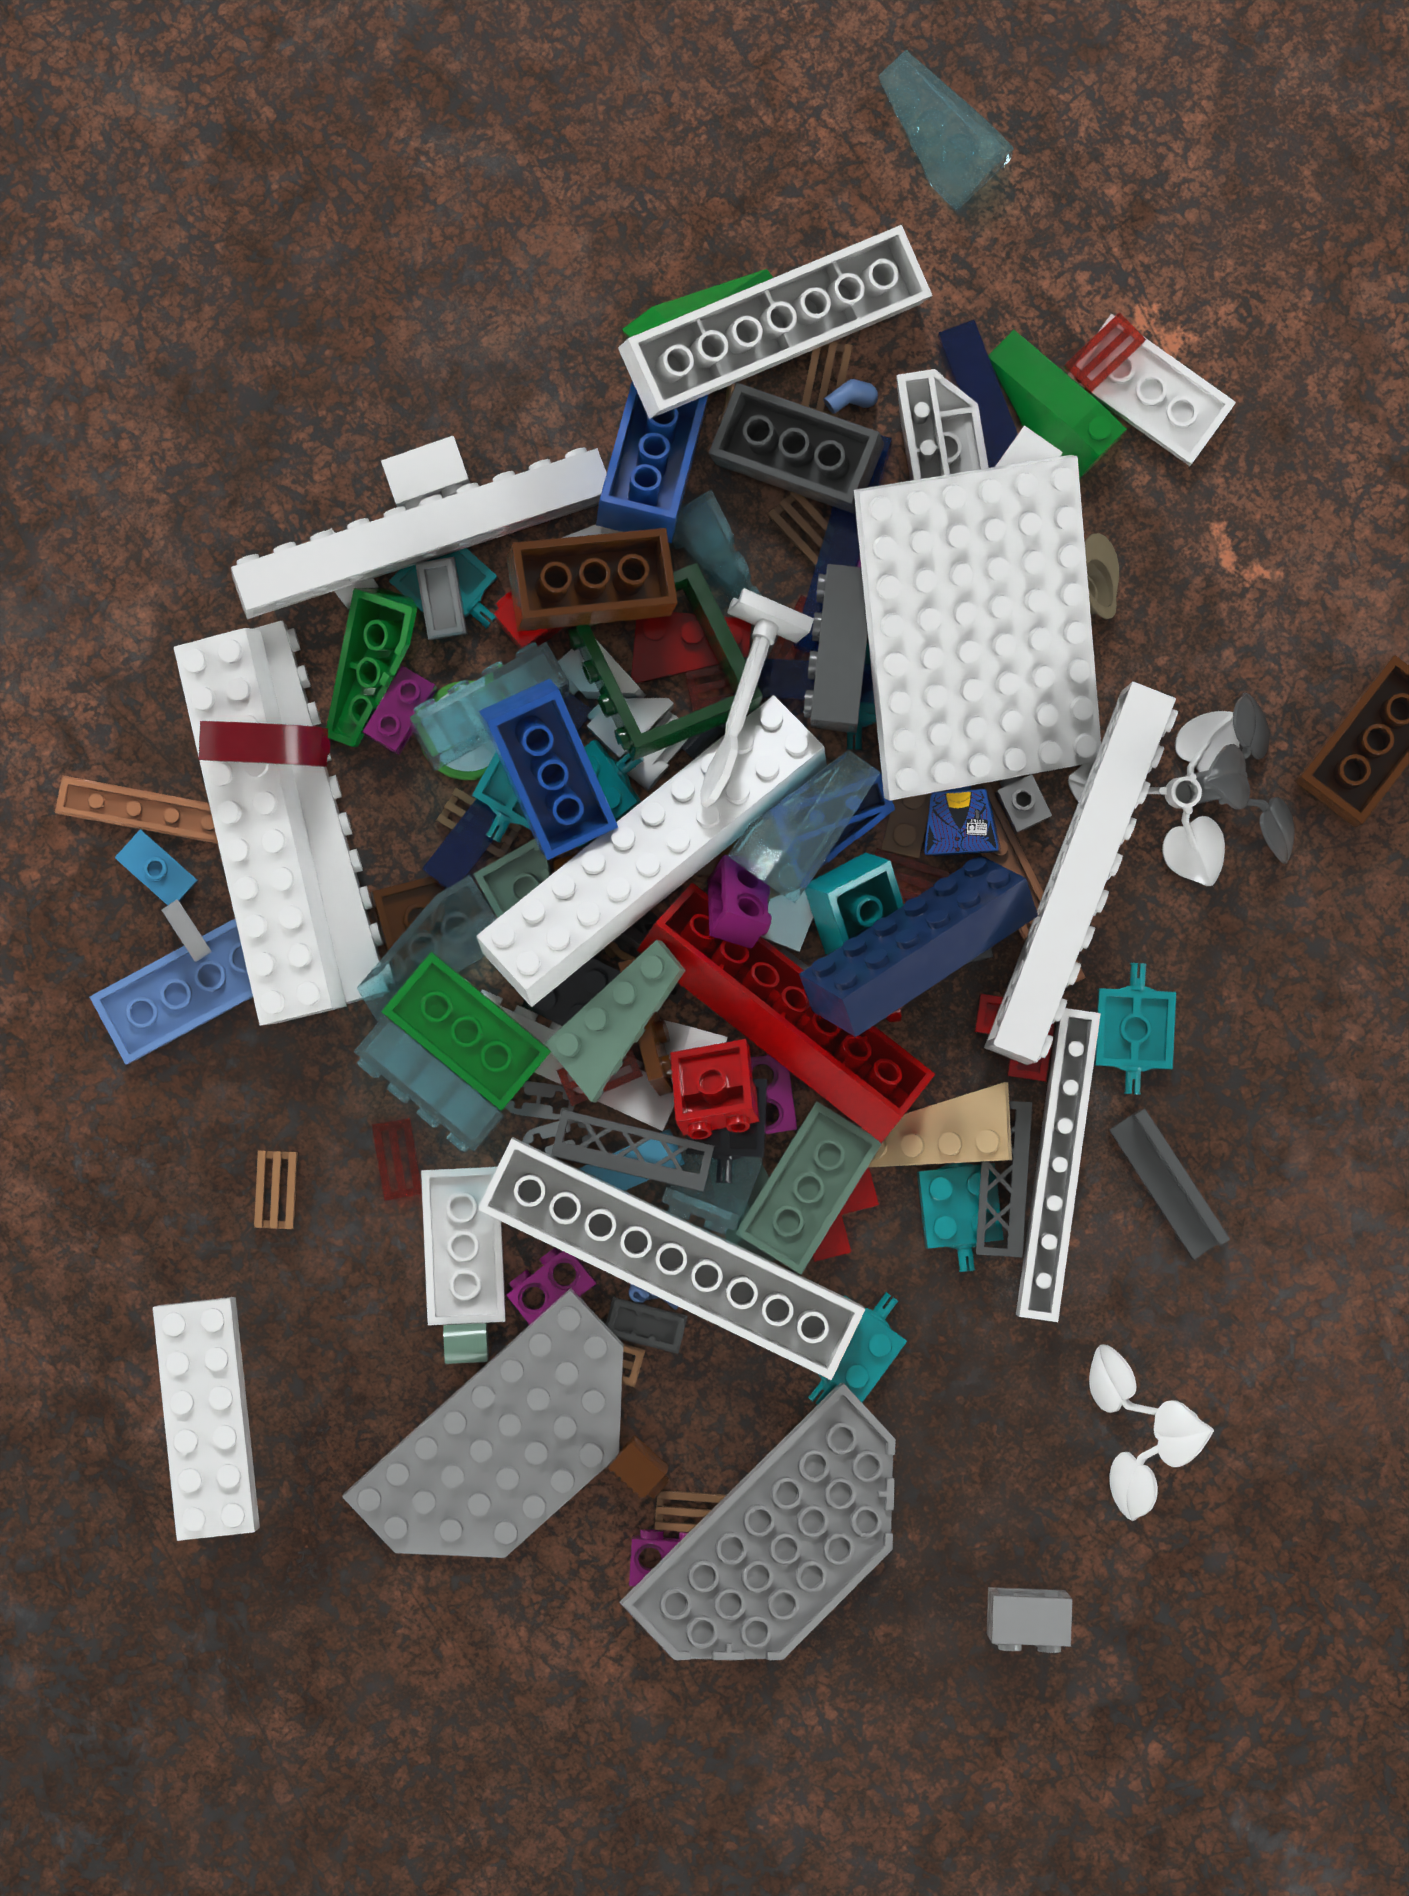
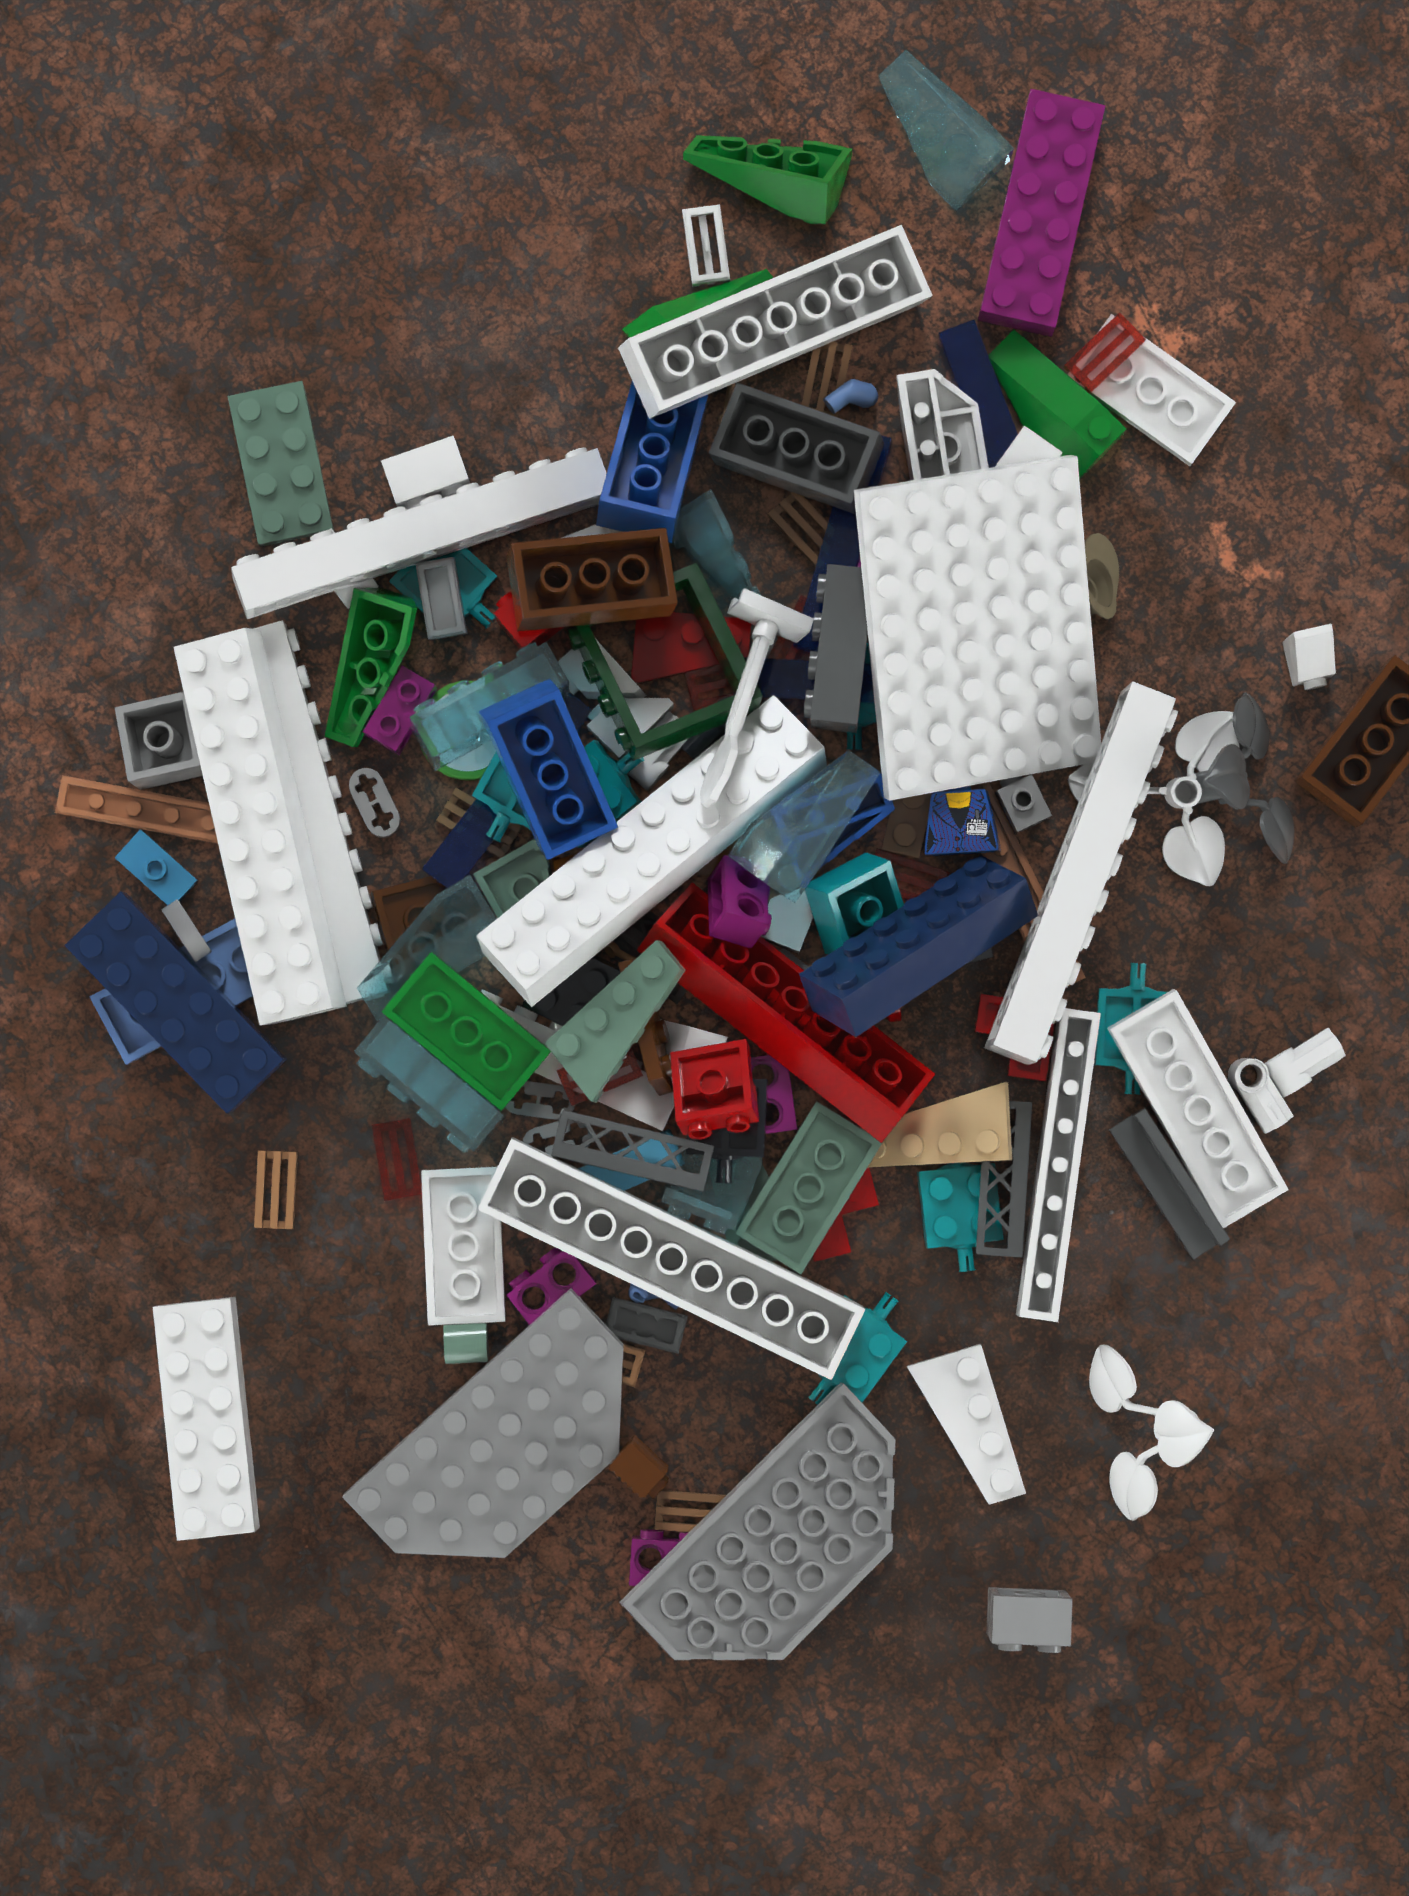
(158, 741): none -> light grey brick
(175, 1002): none -> dark blue brick
(263, 743): dark red arch -> none
(280, 463): none -> sand green plate
(366, 807): none -> light grey beam
(710, 277): none -> white tile
(793, 180): none -> green wedge
(969, 1412): none -> white wing
(1041, 212): none -> magenta brick
(1197, 1108): none -> white plate
(1260, 1097): none -> white piece
(1296, 1066): none -> white piece
(1310, 656): none -> white slope

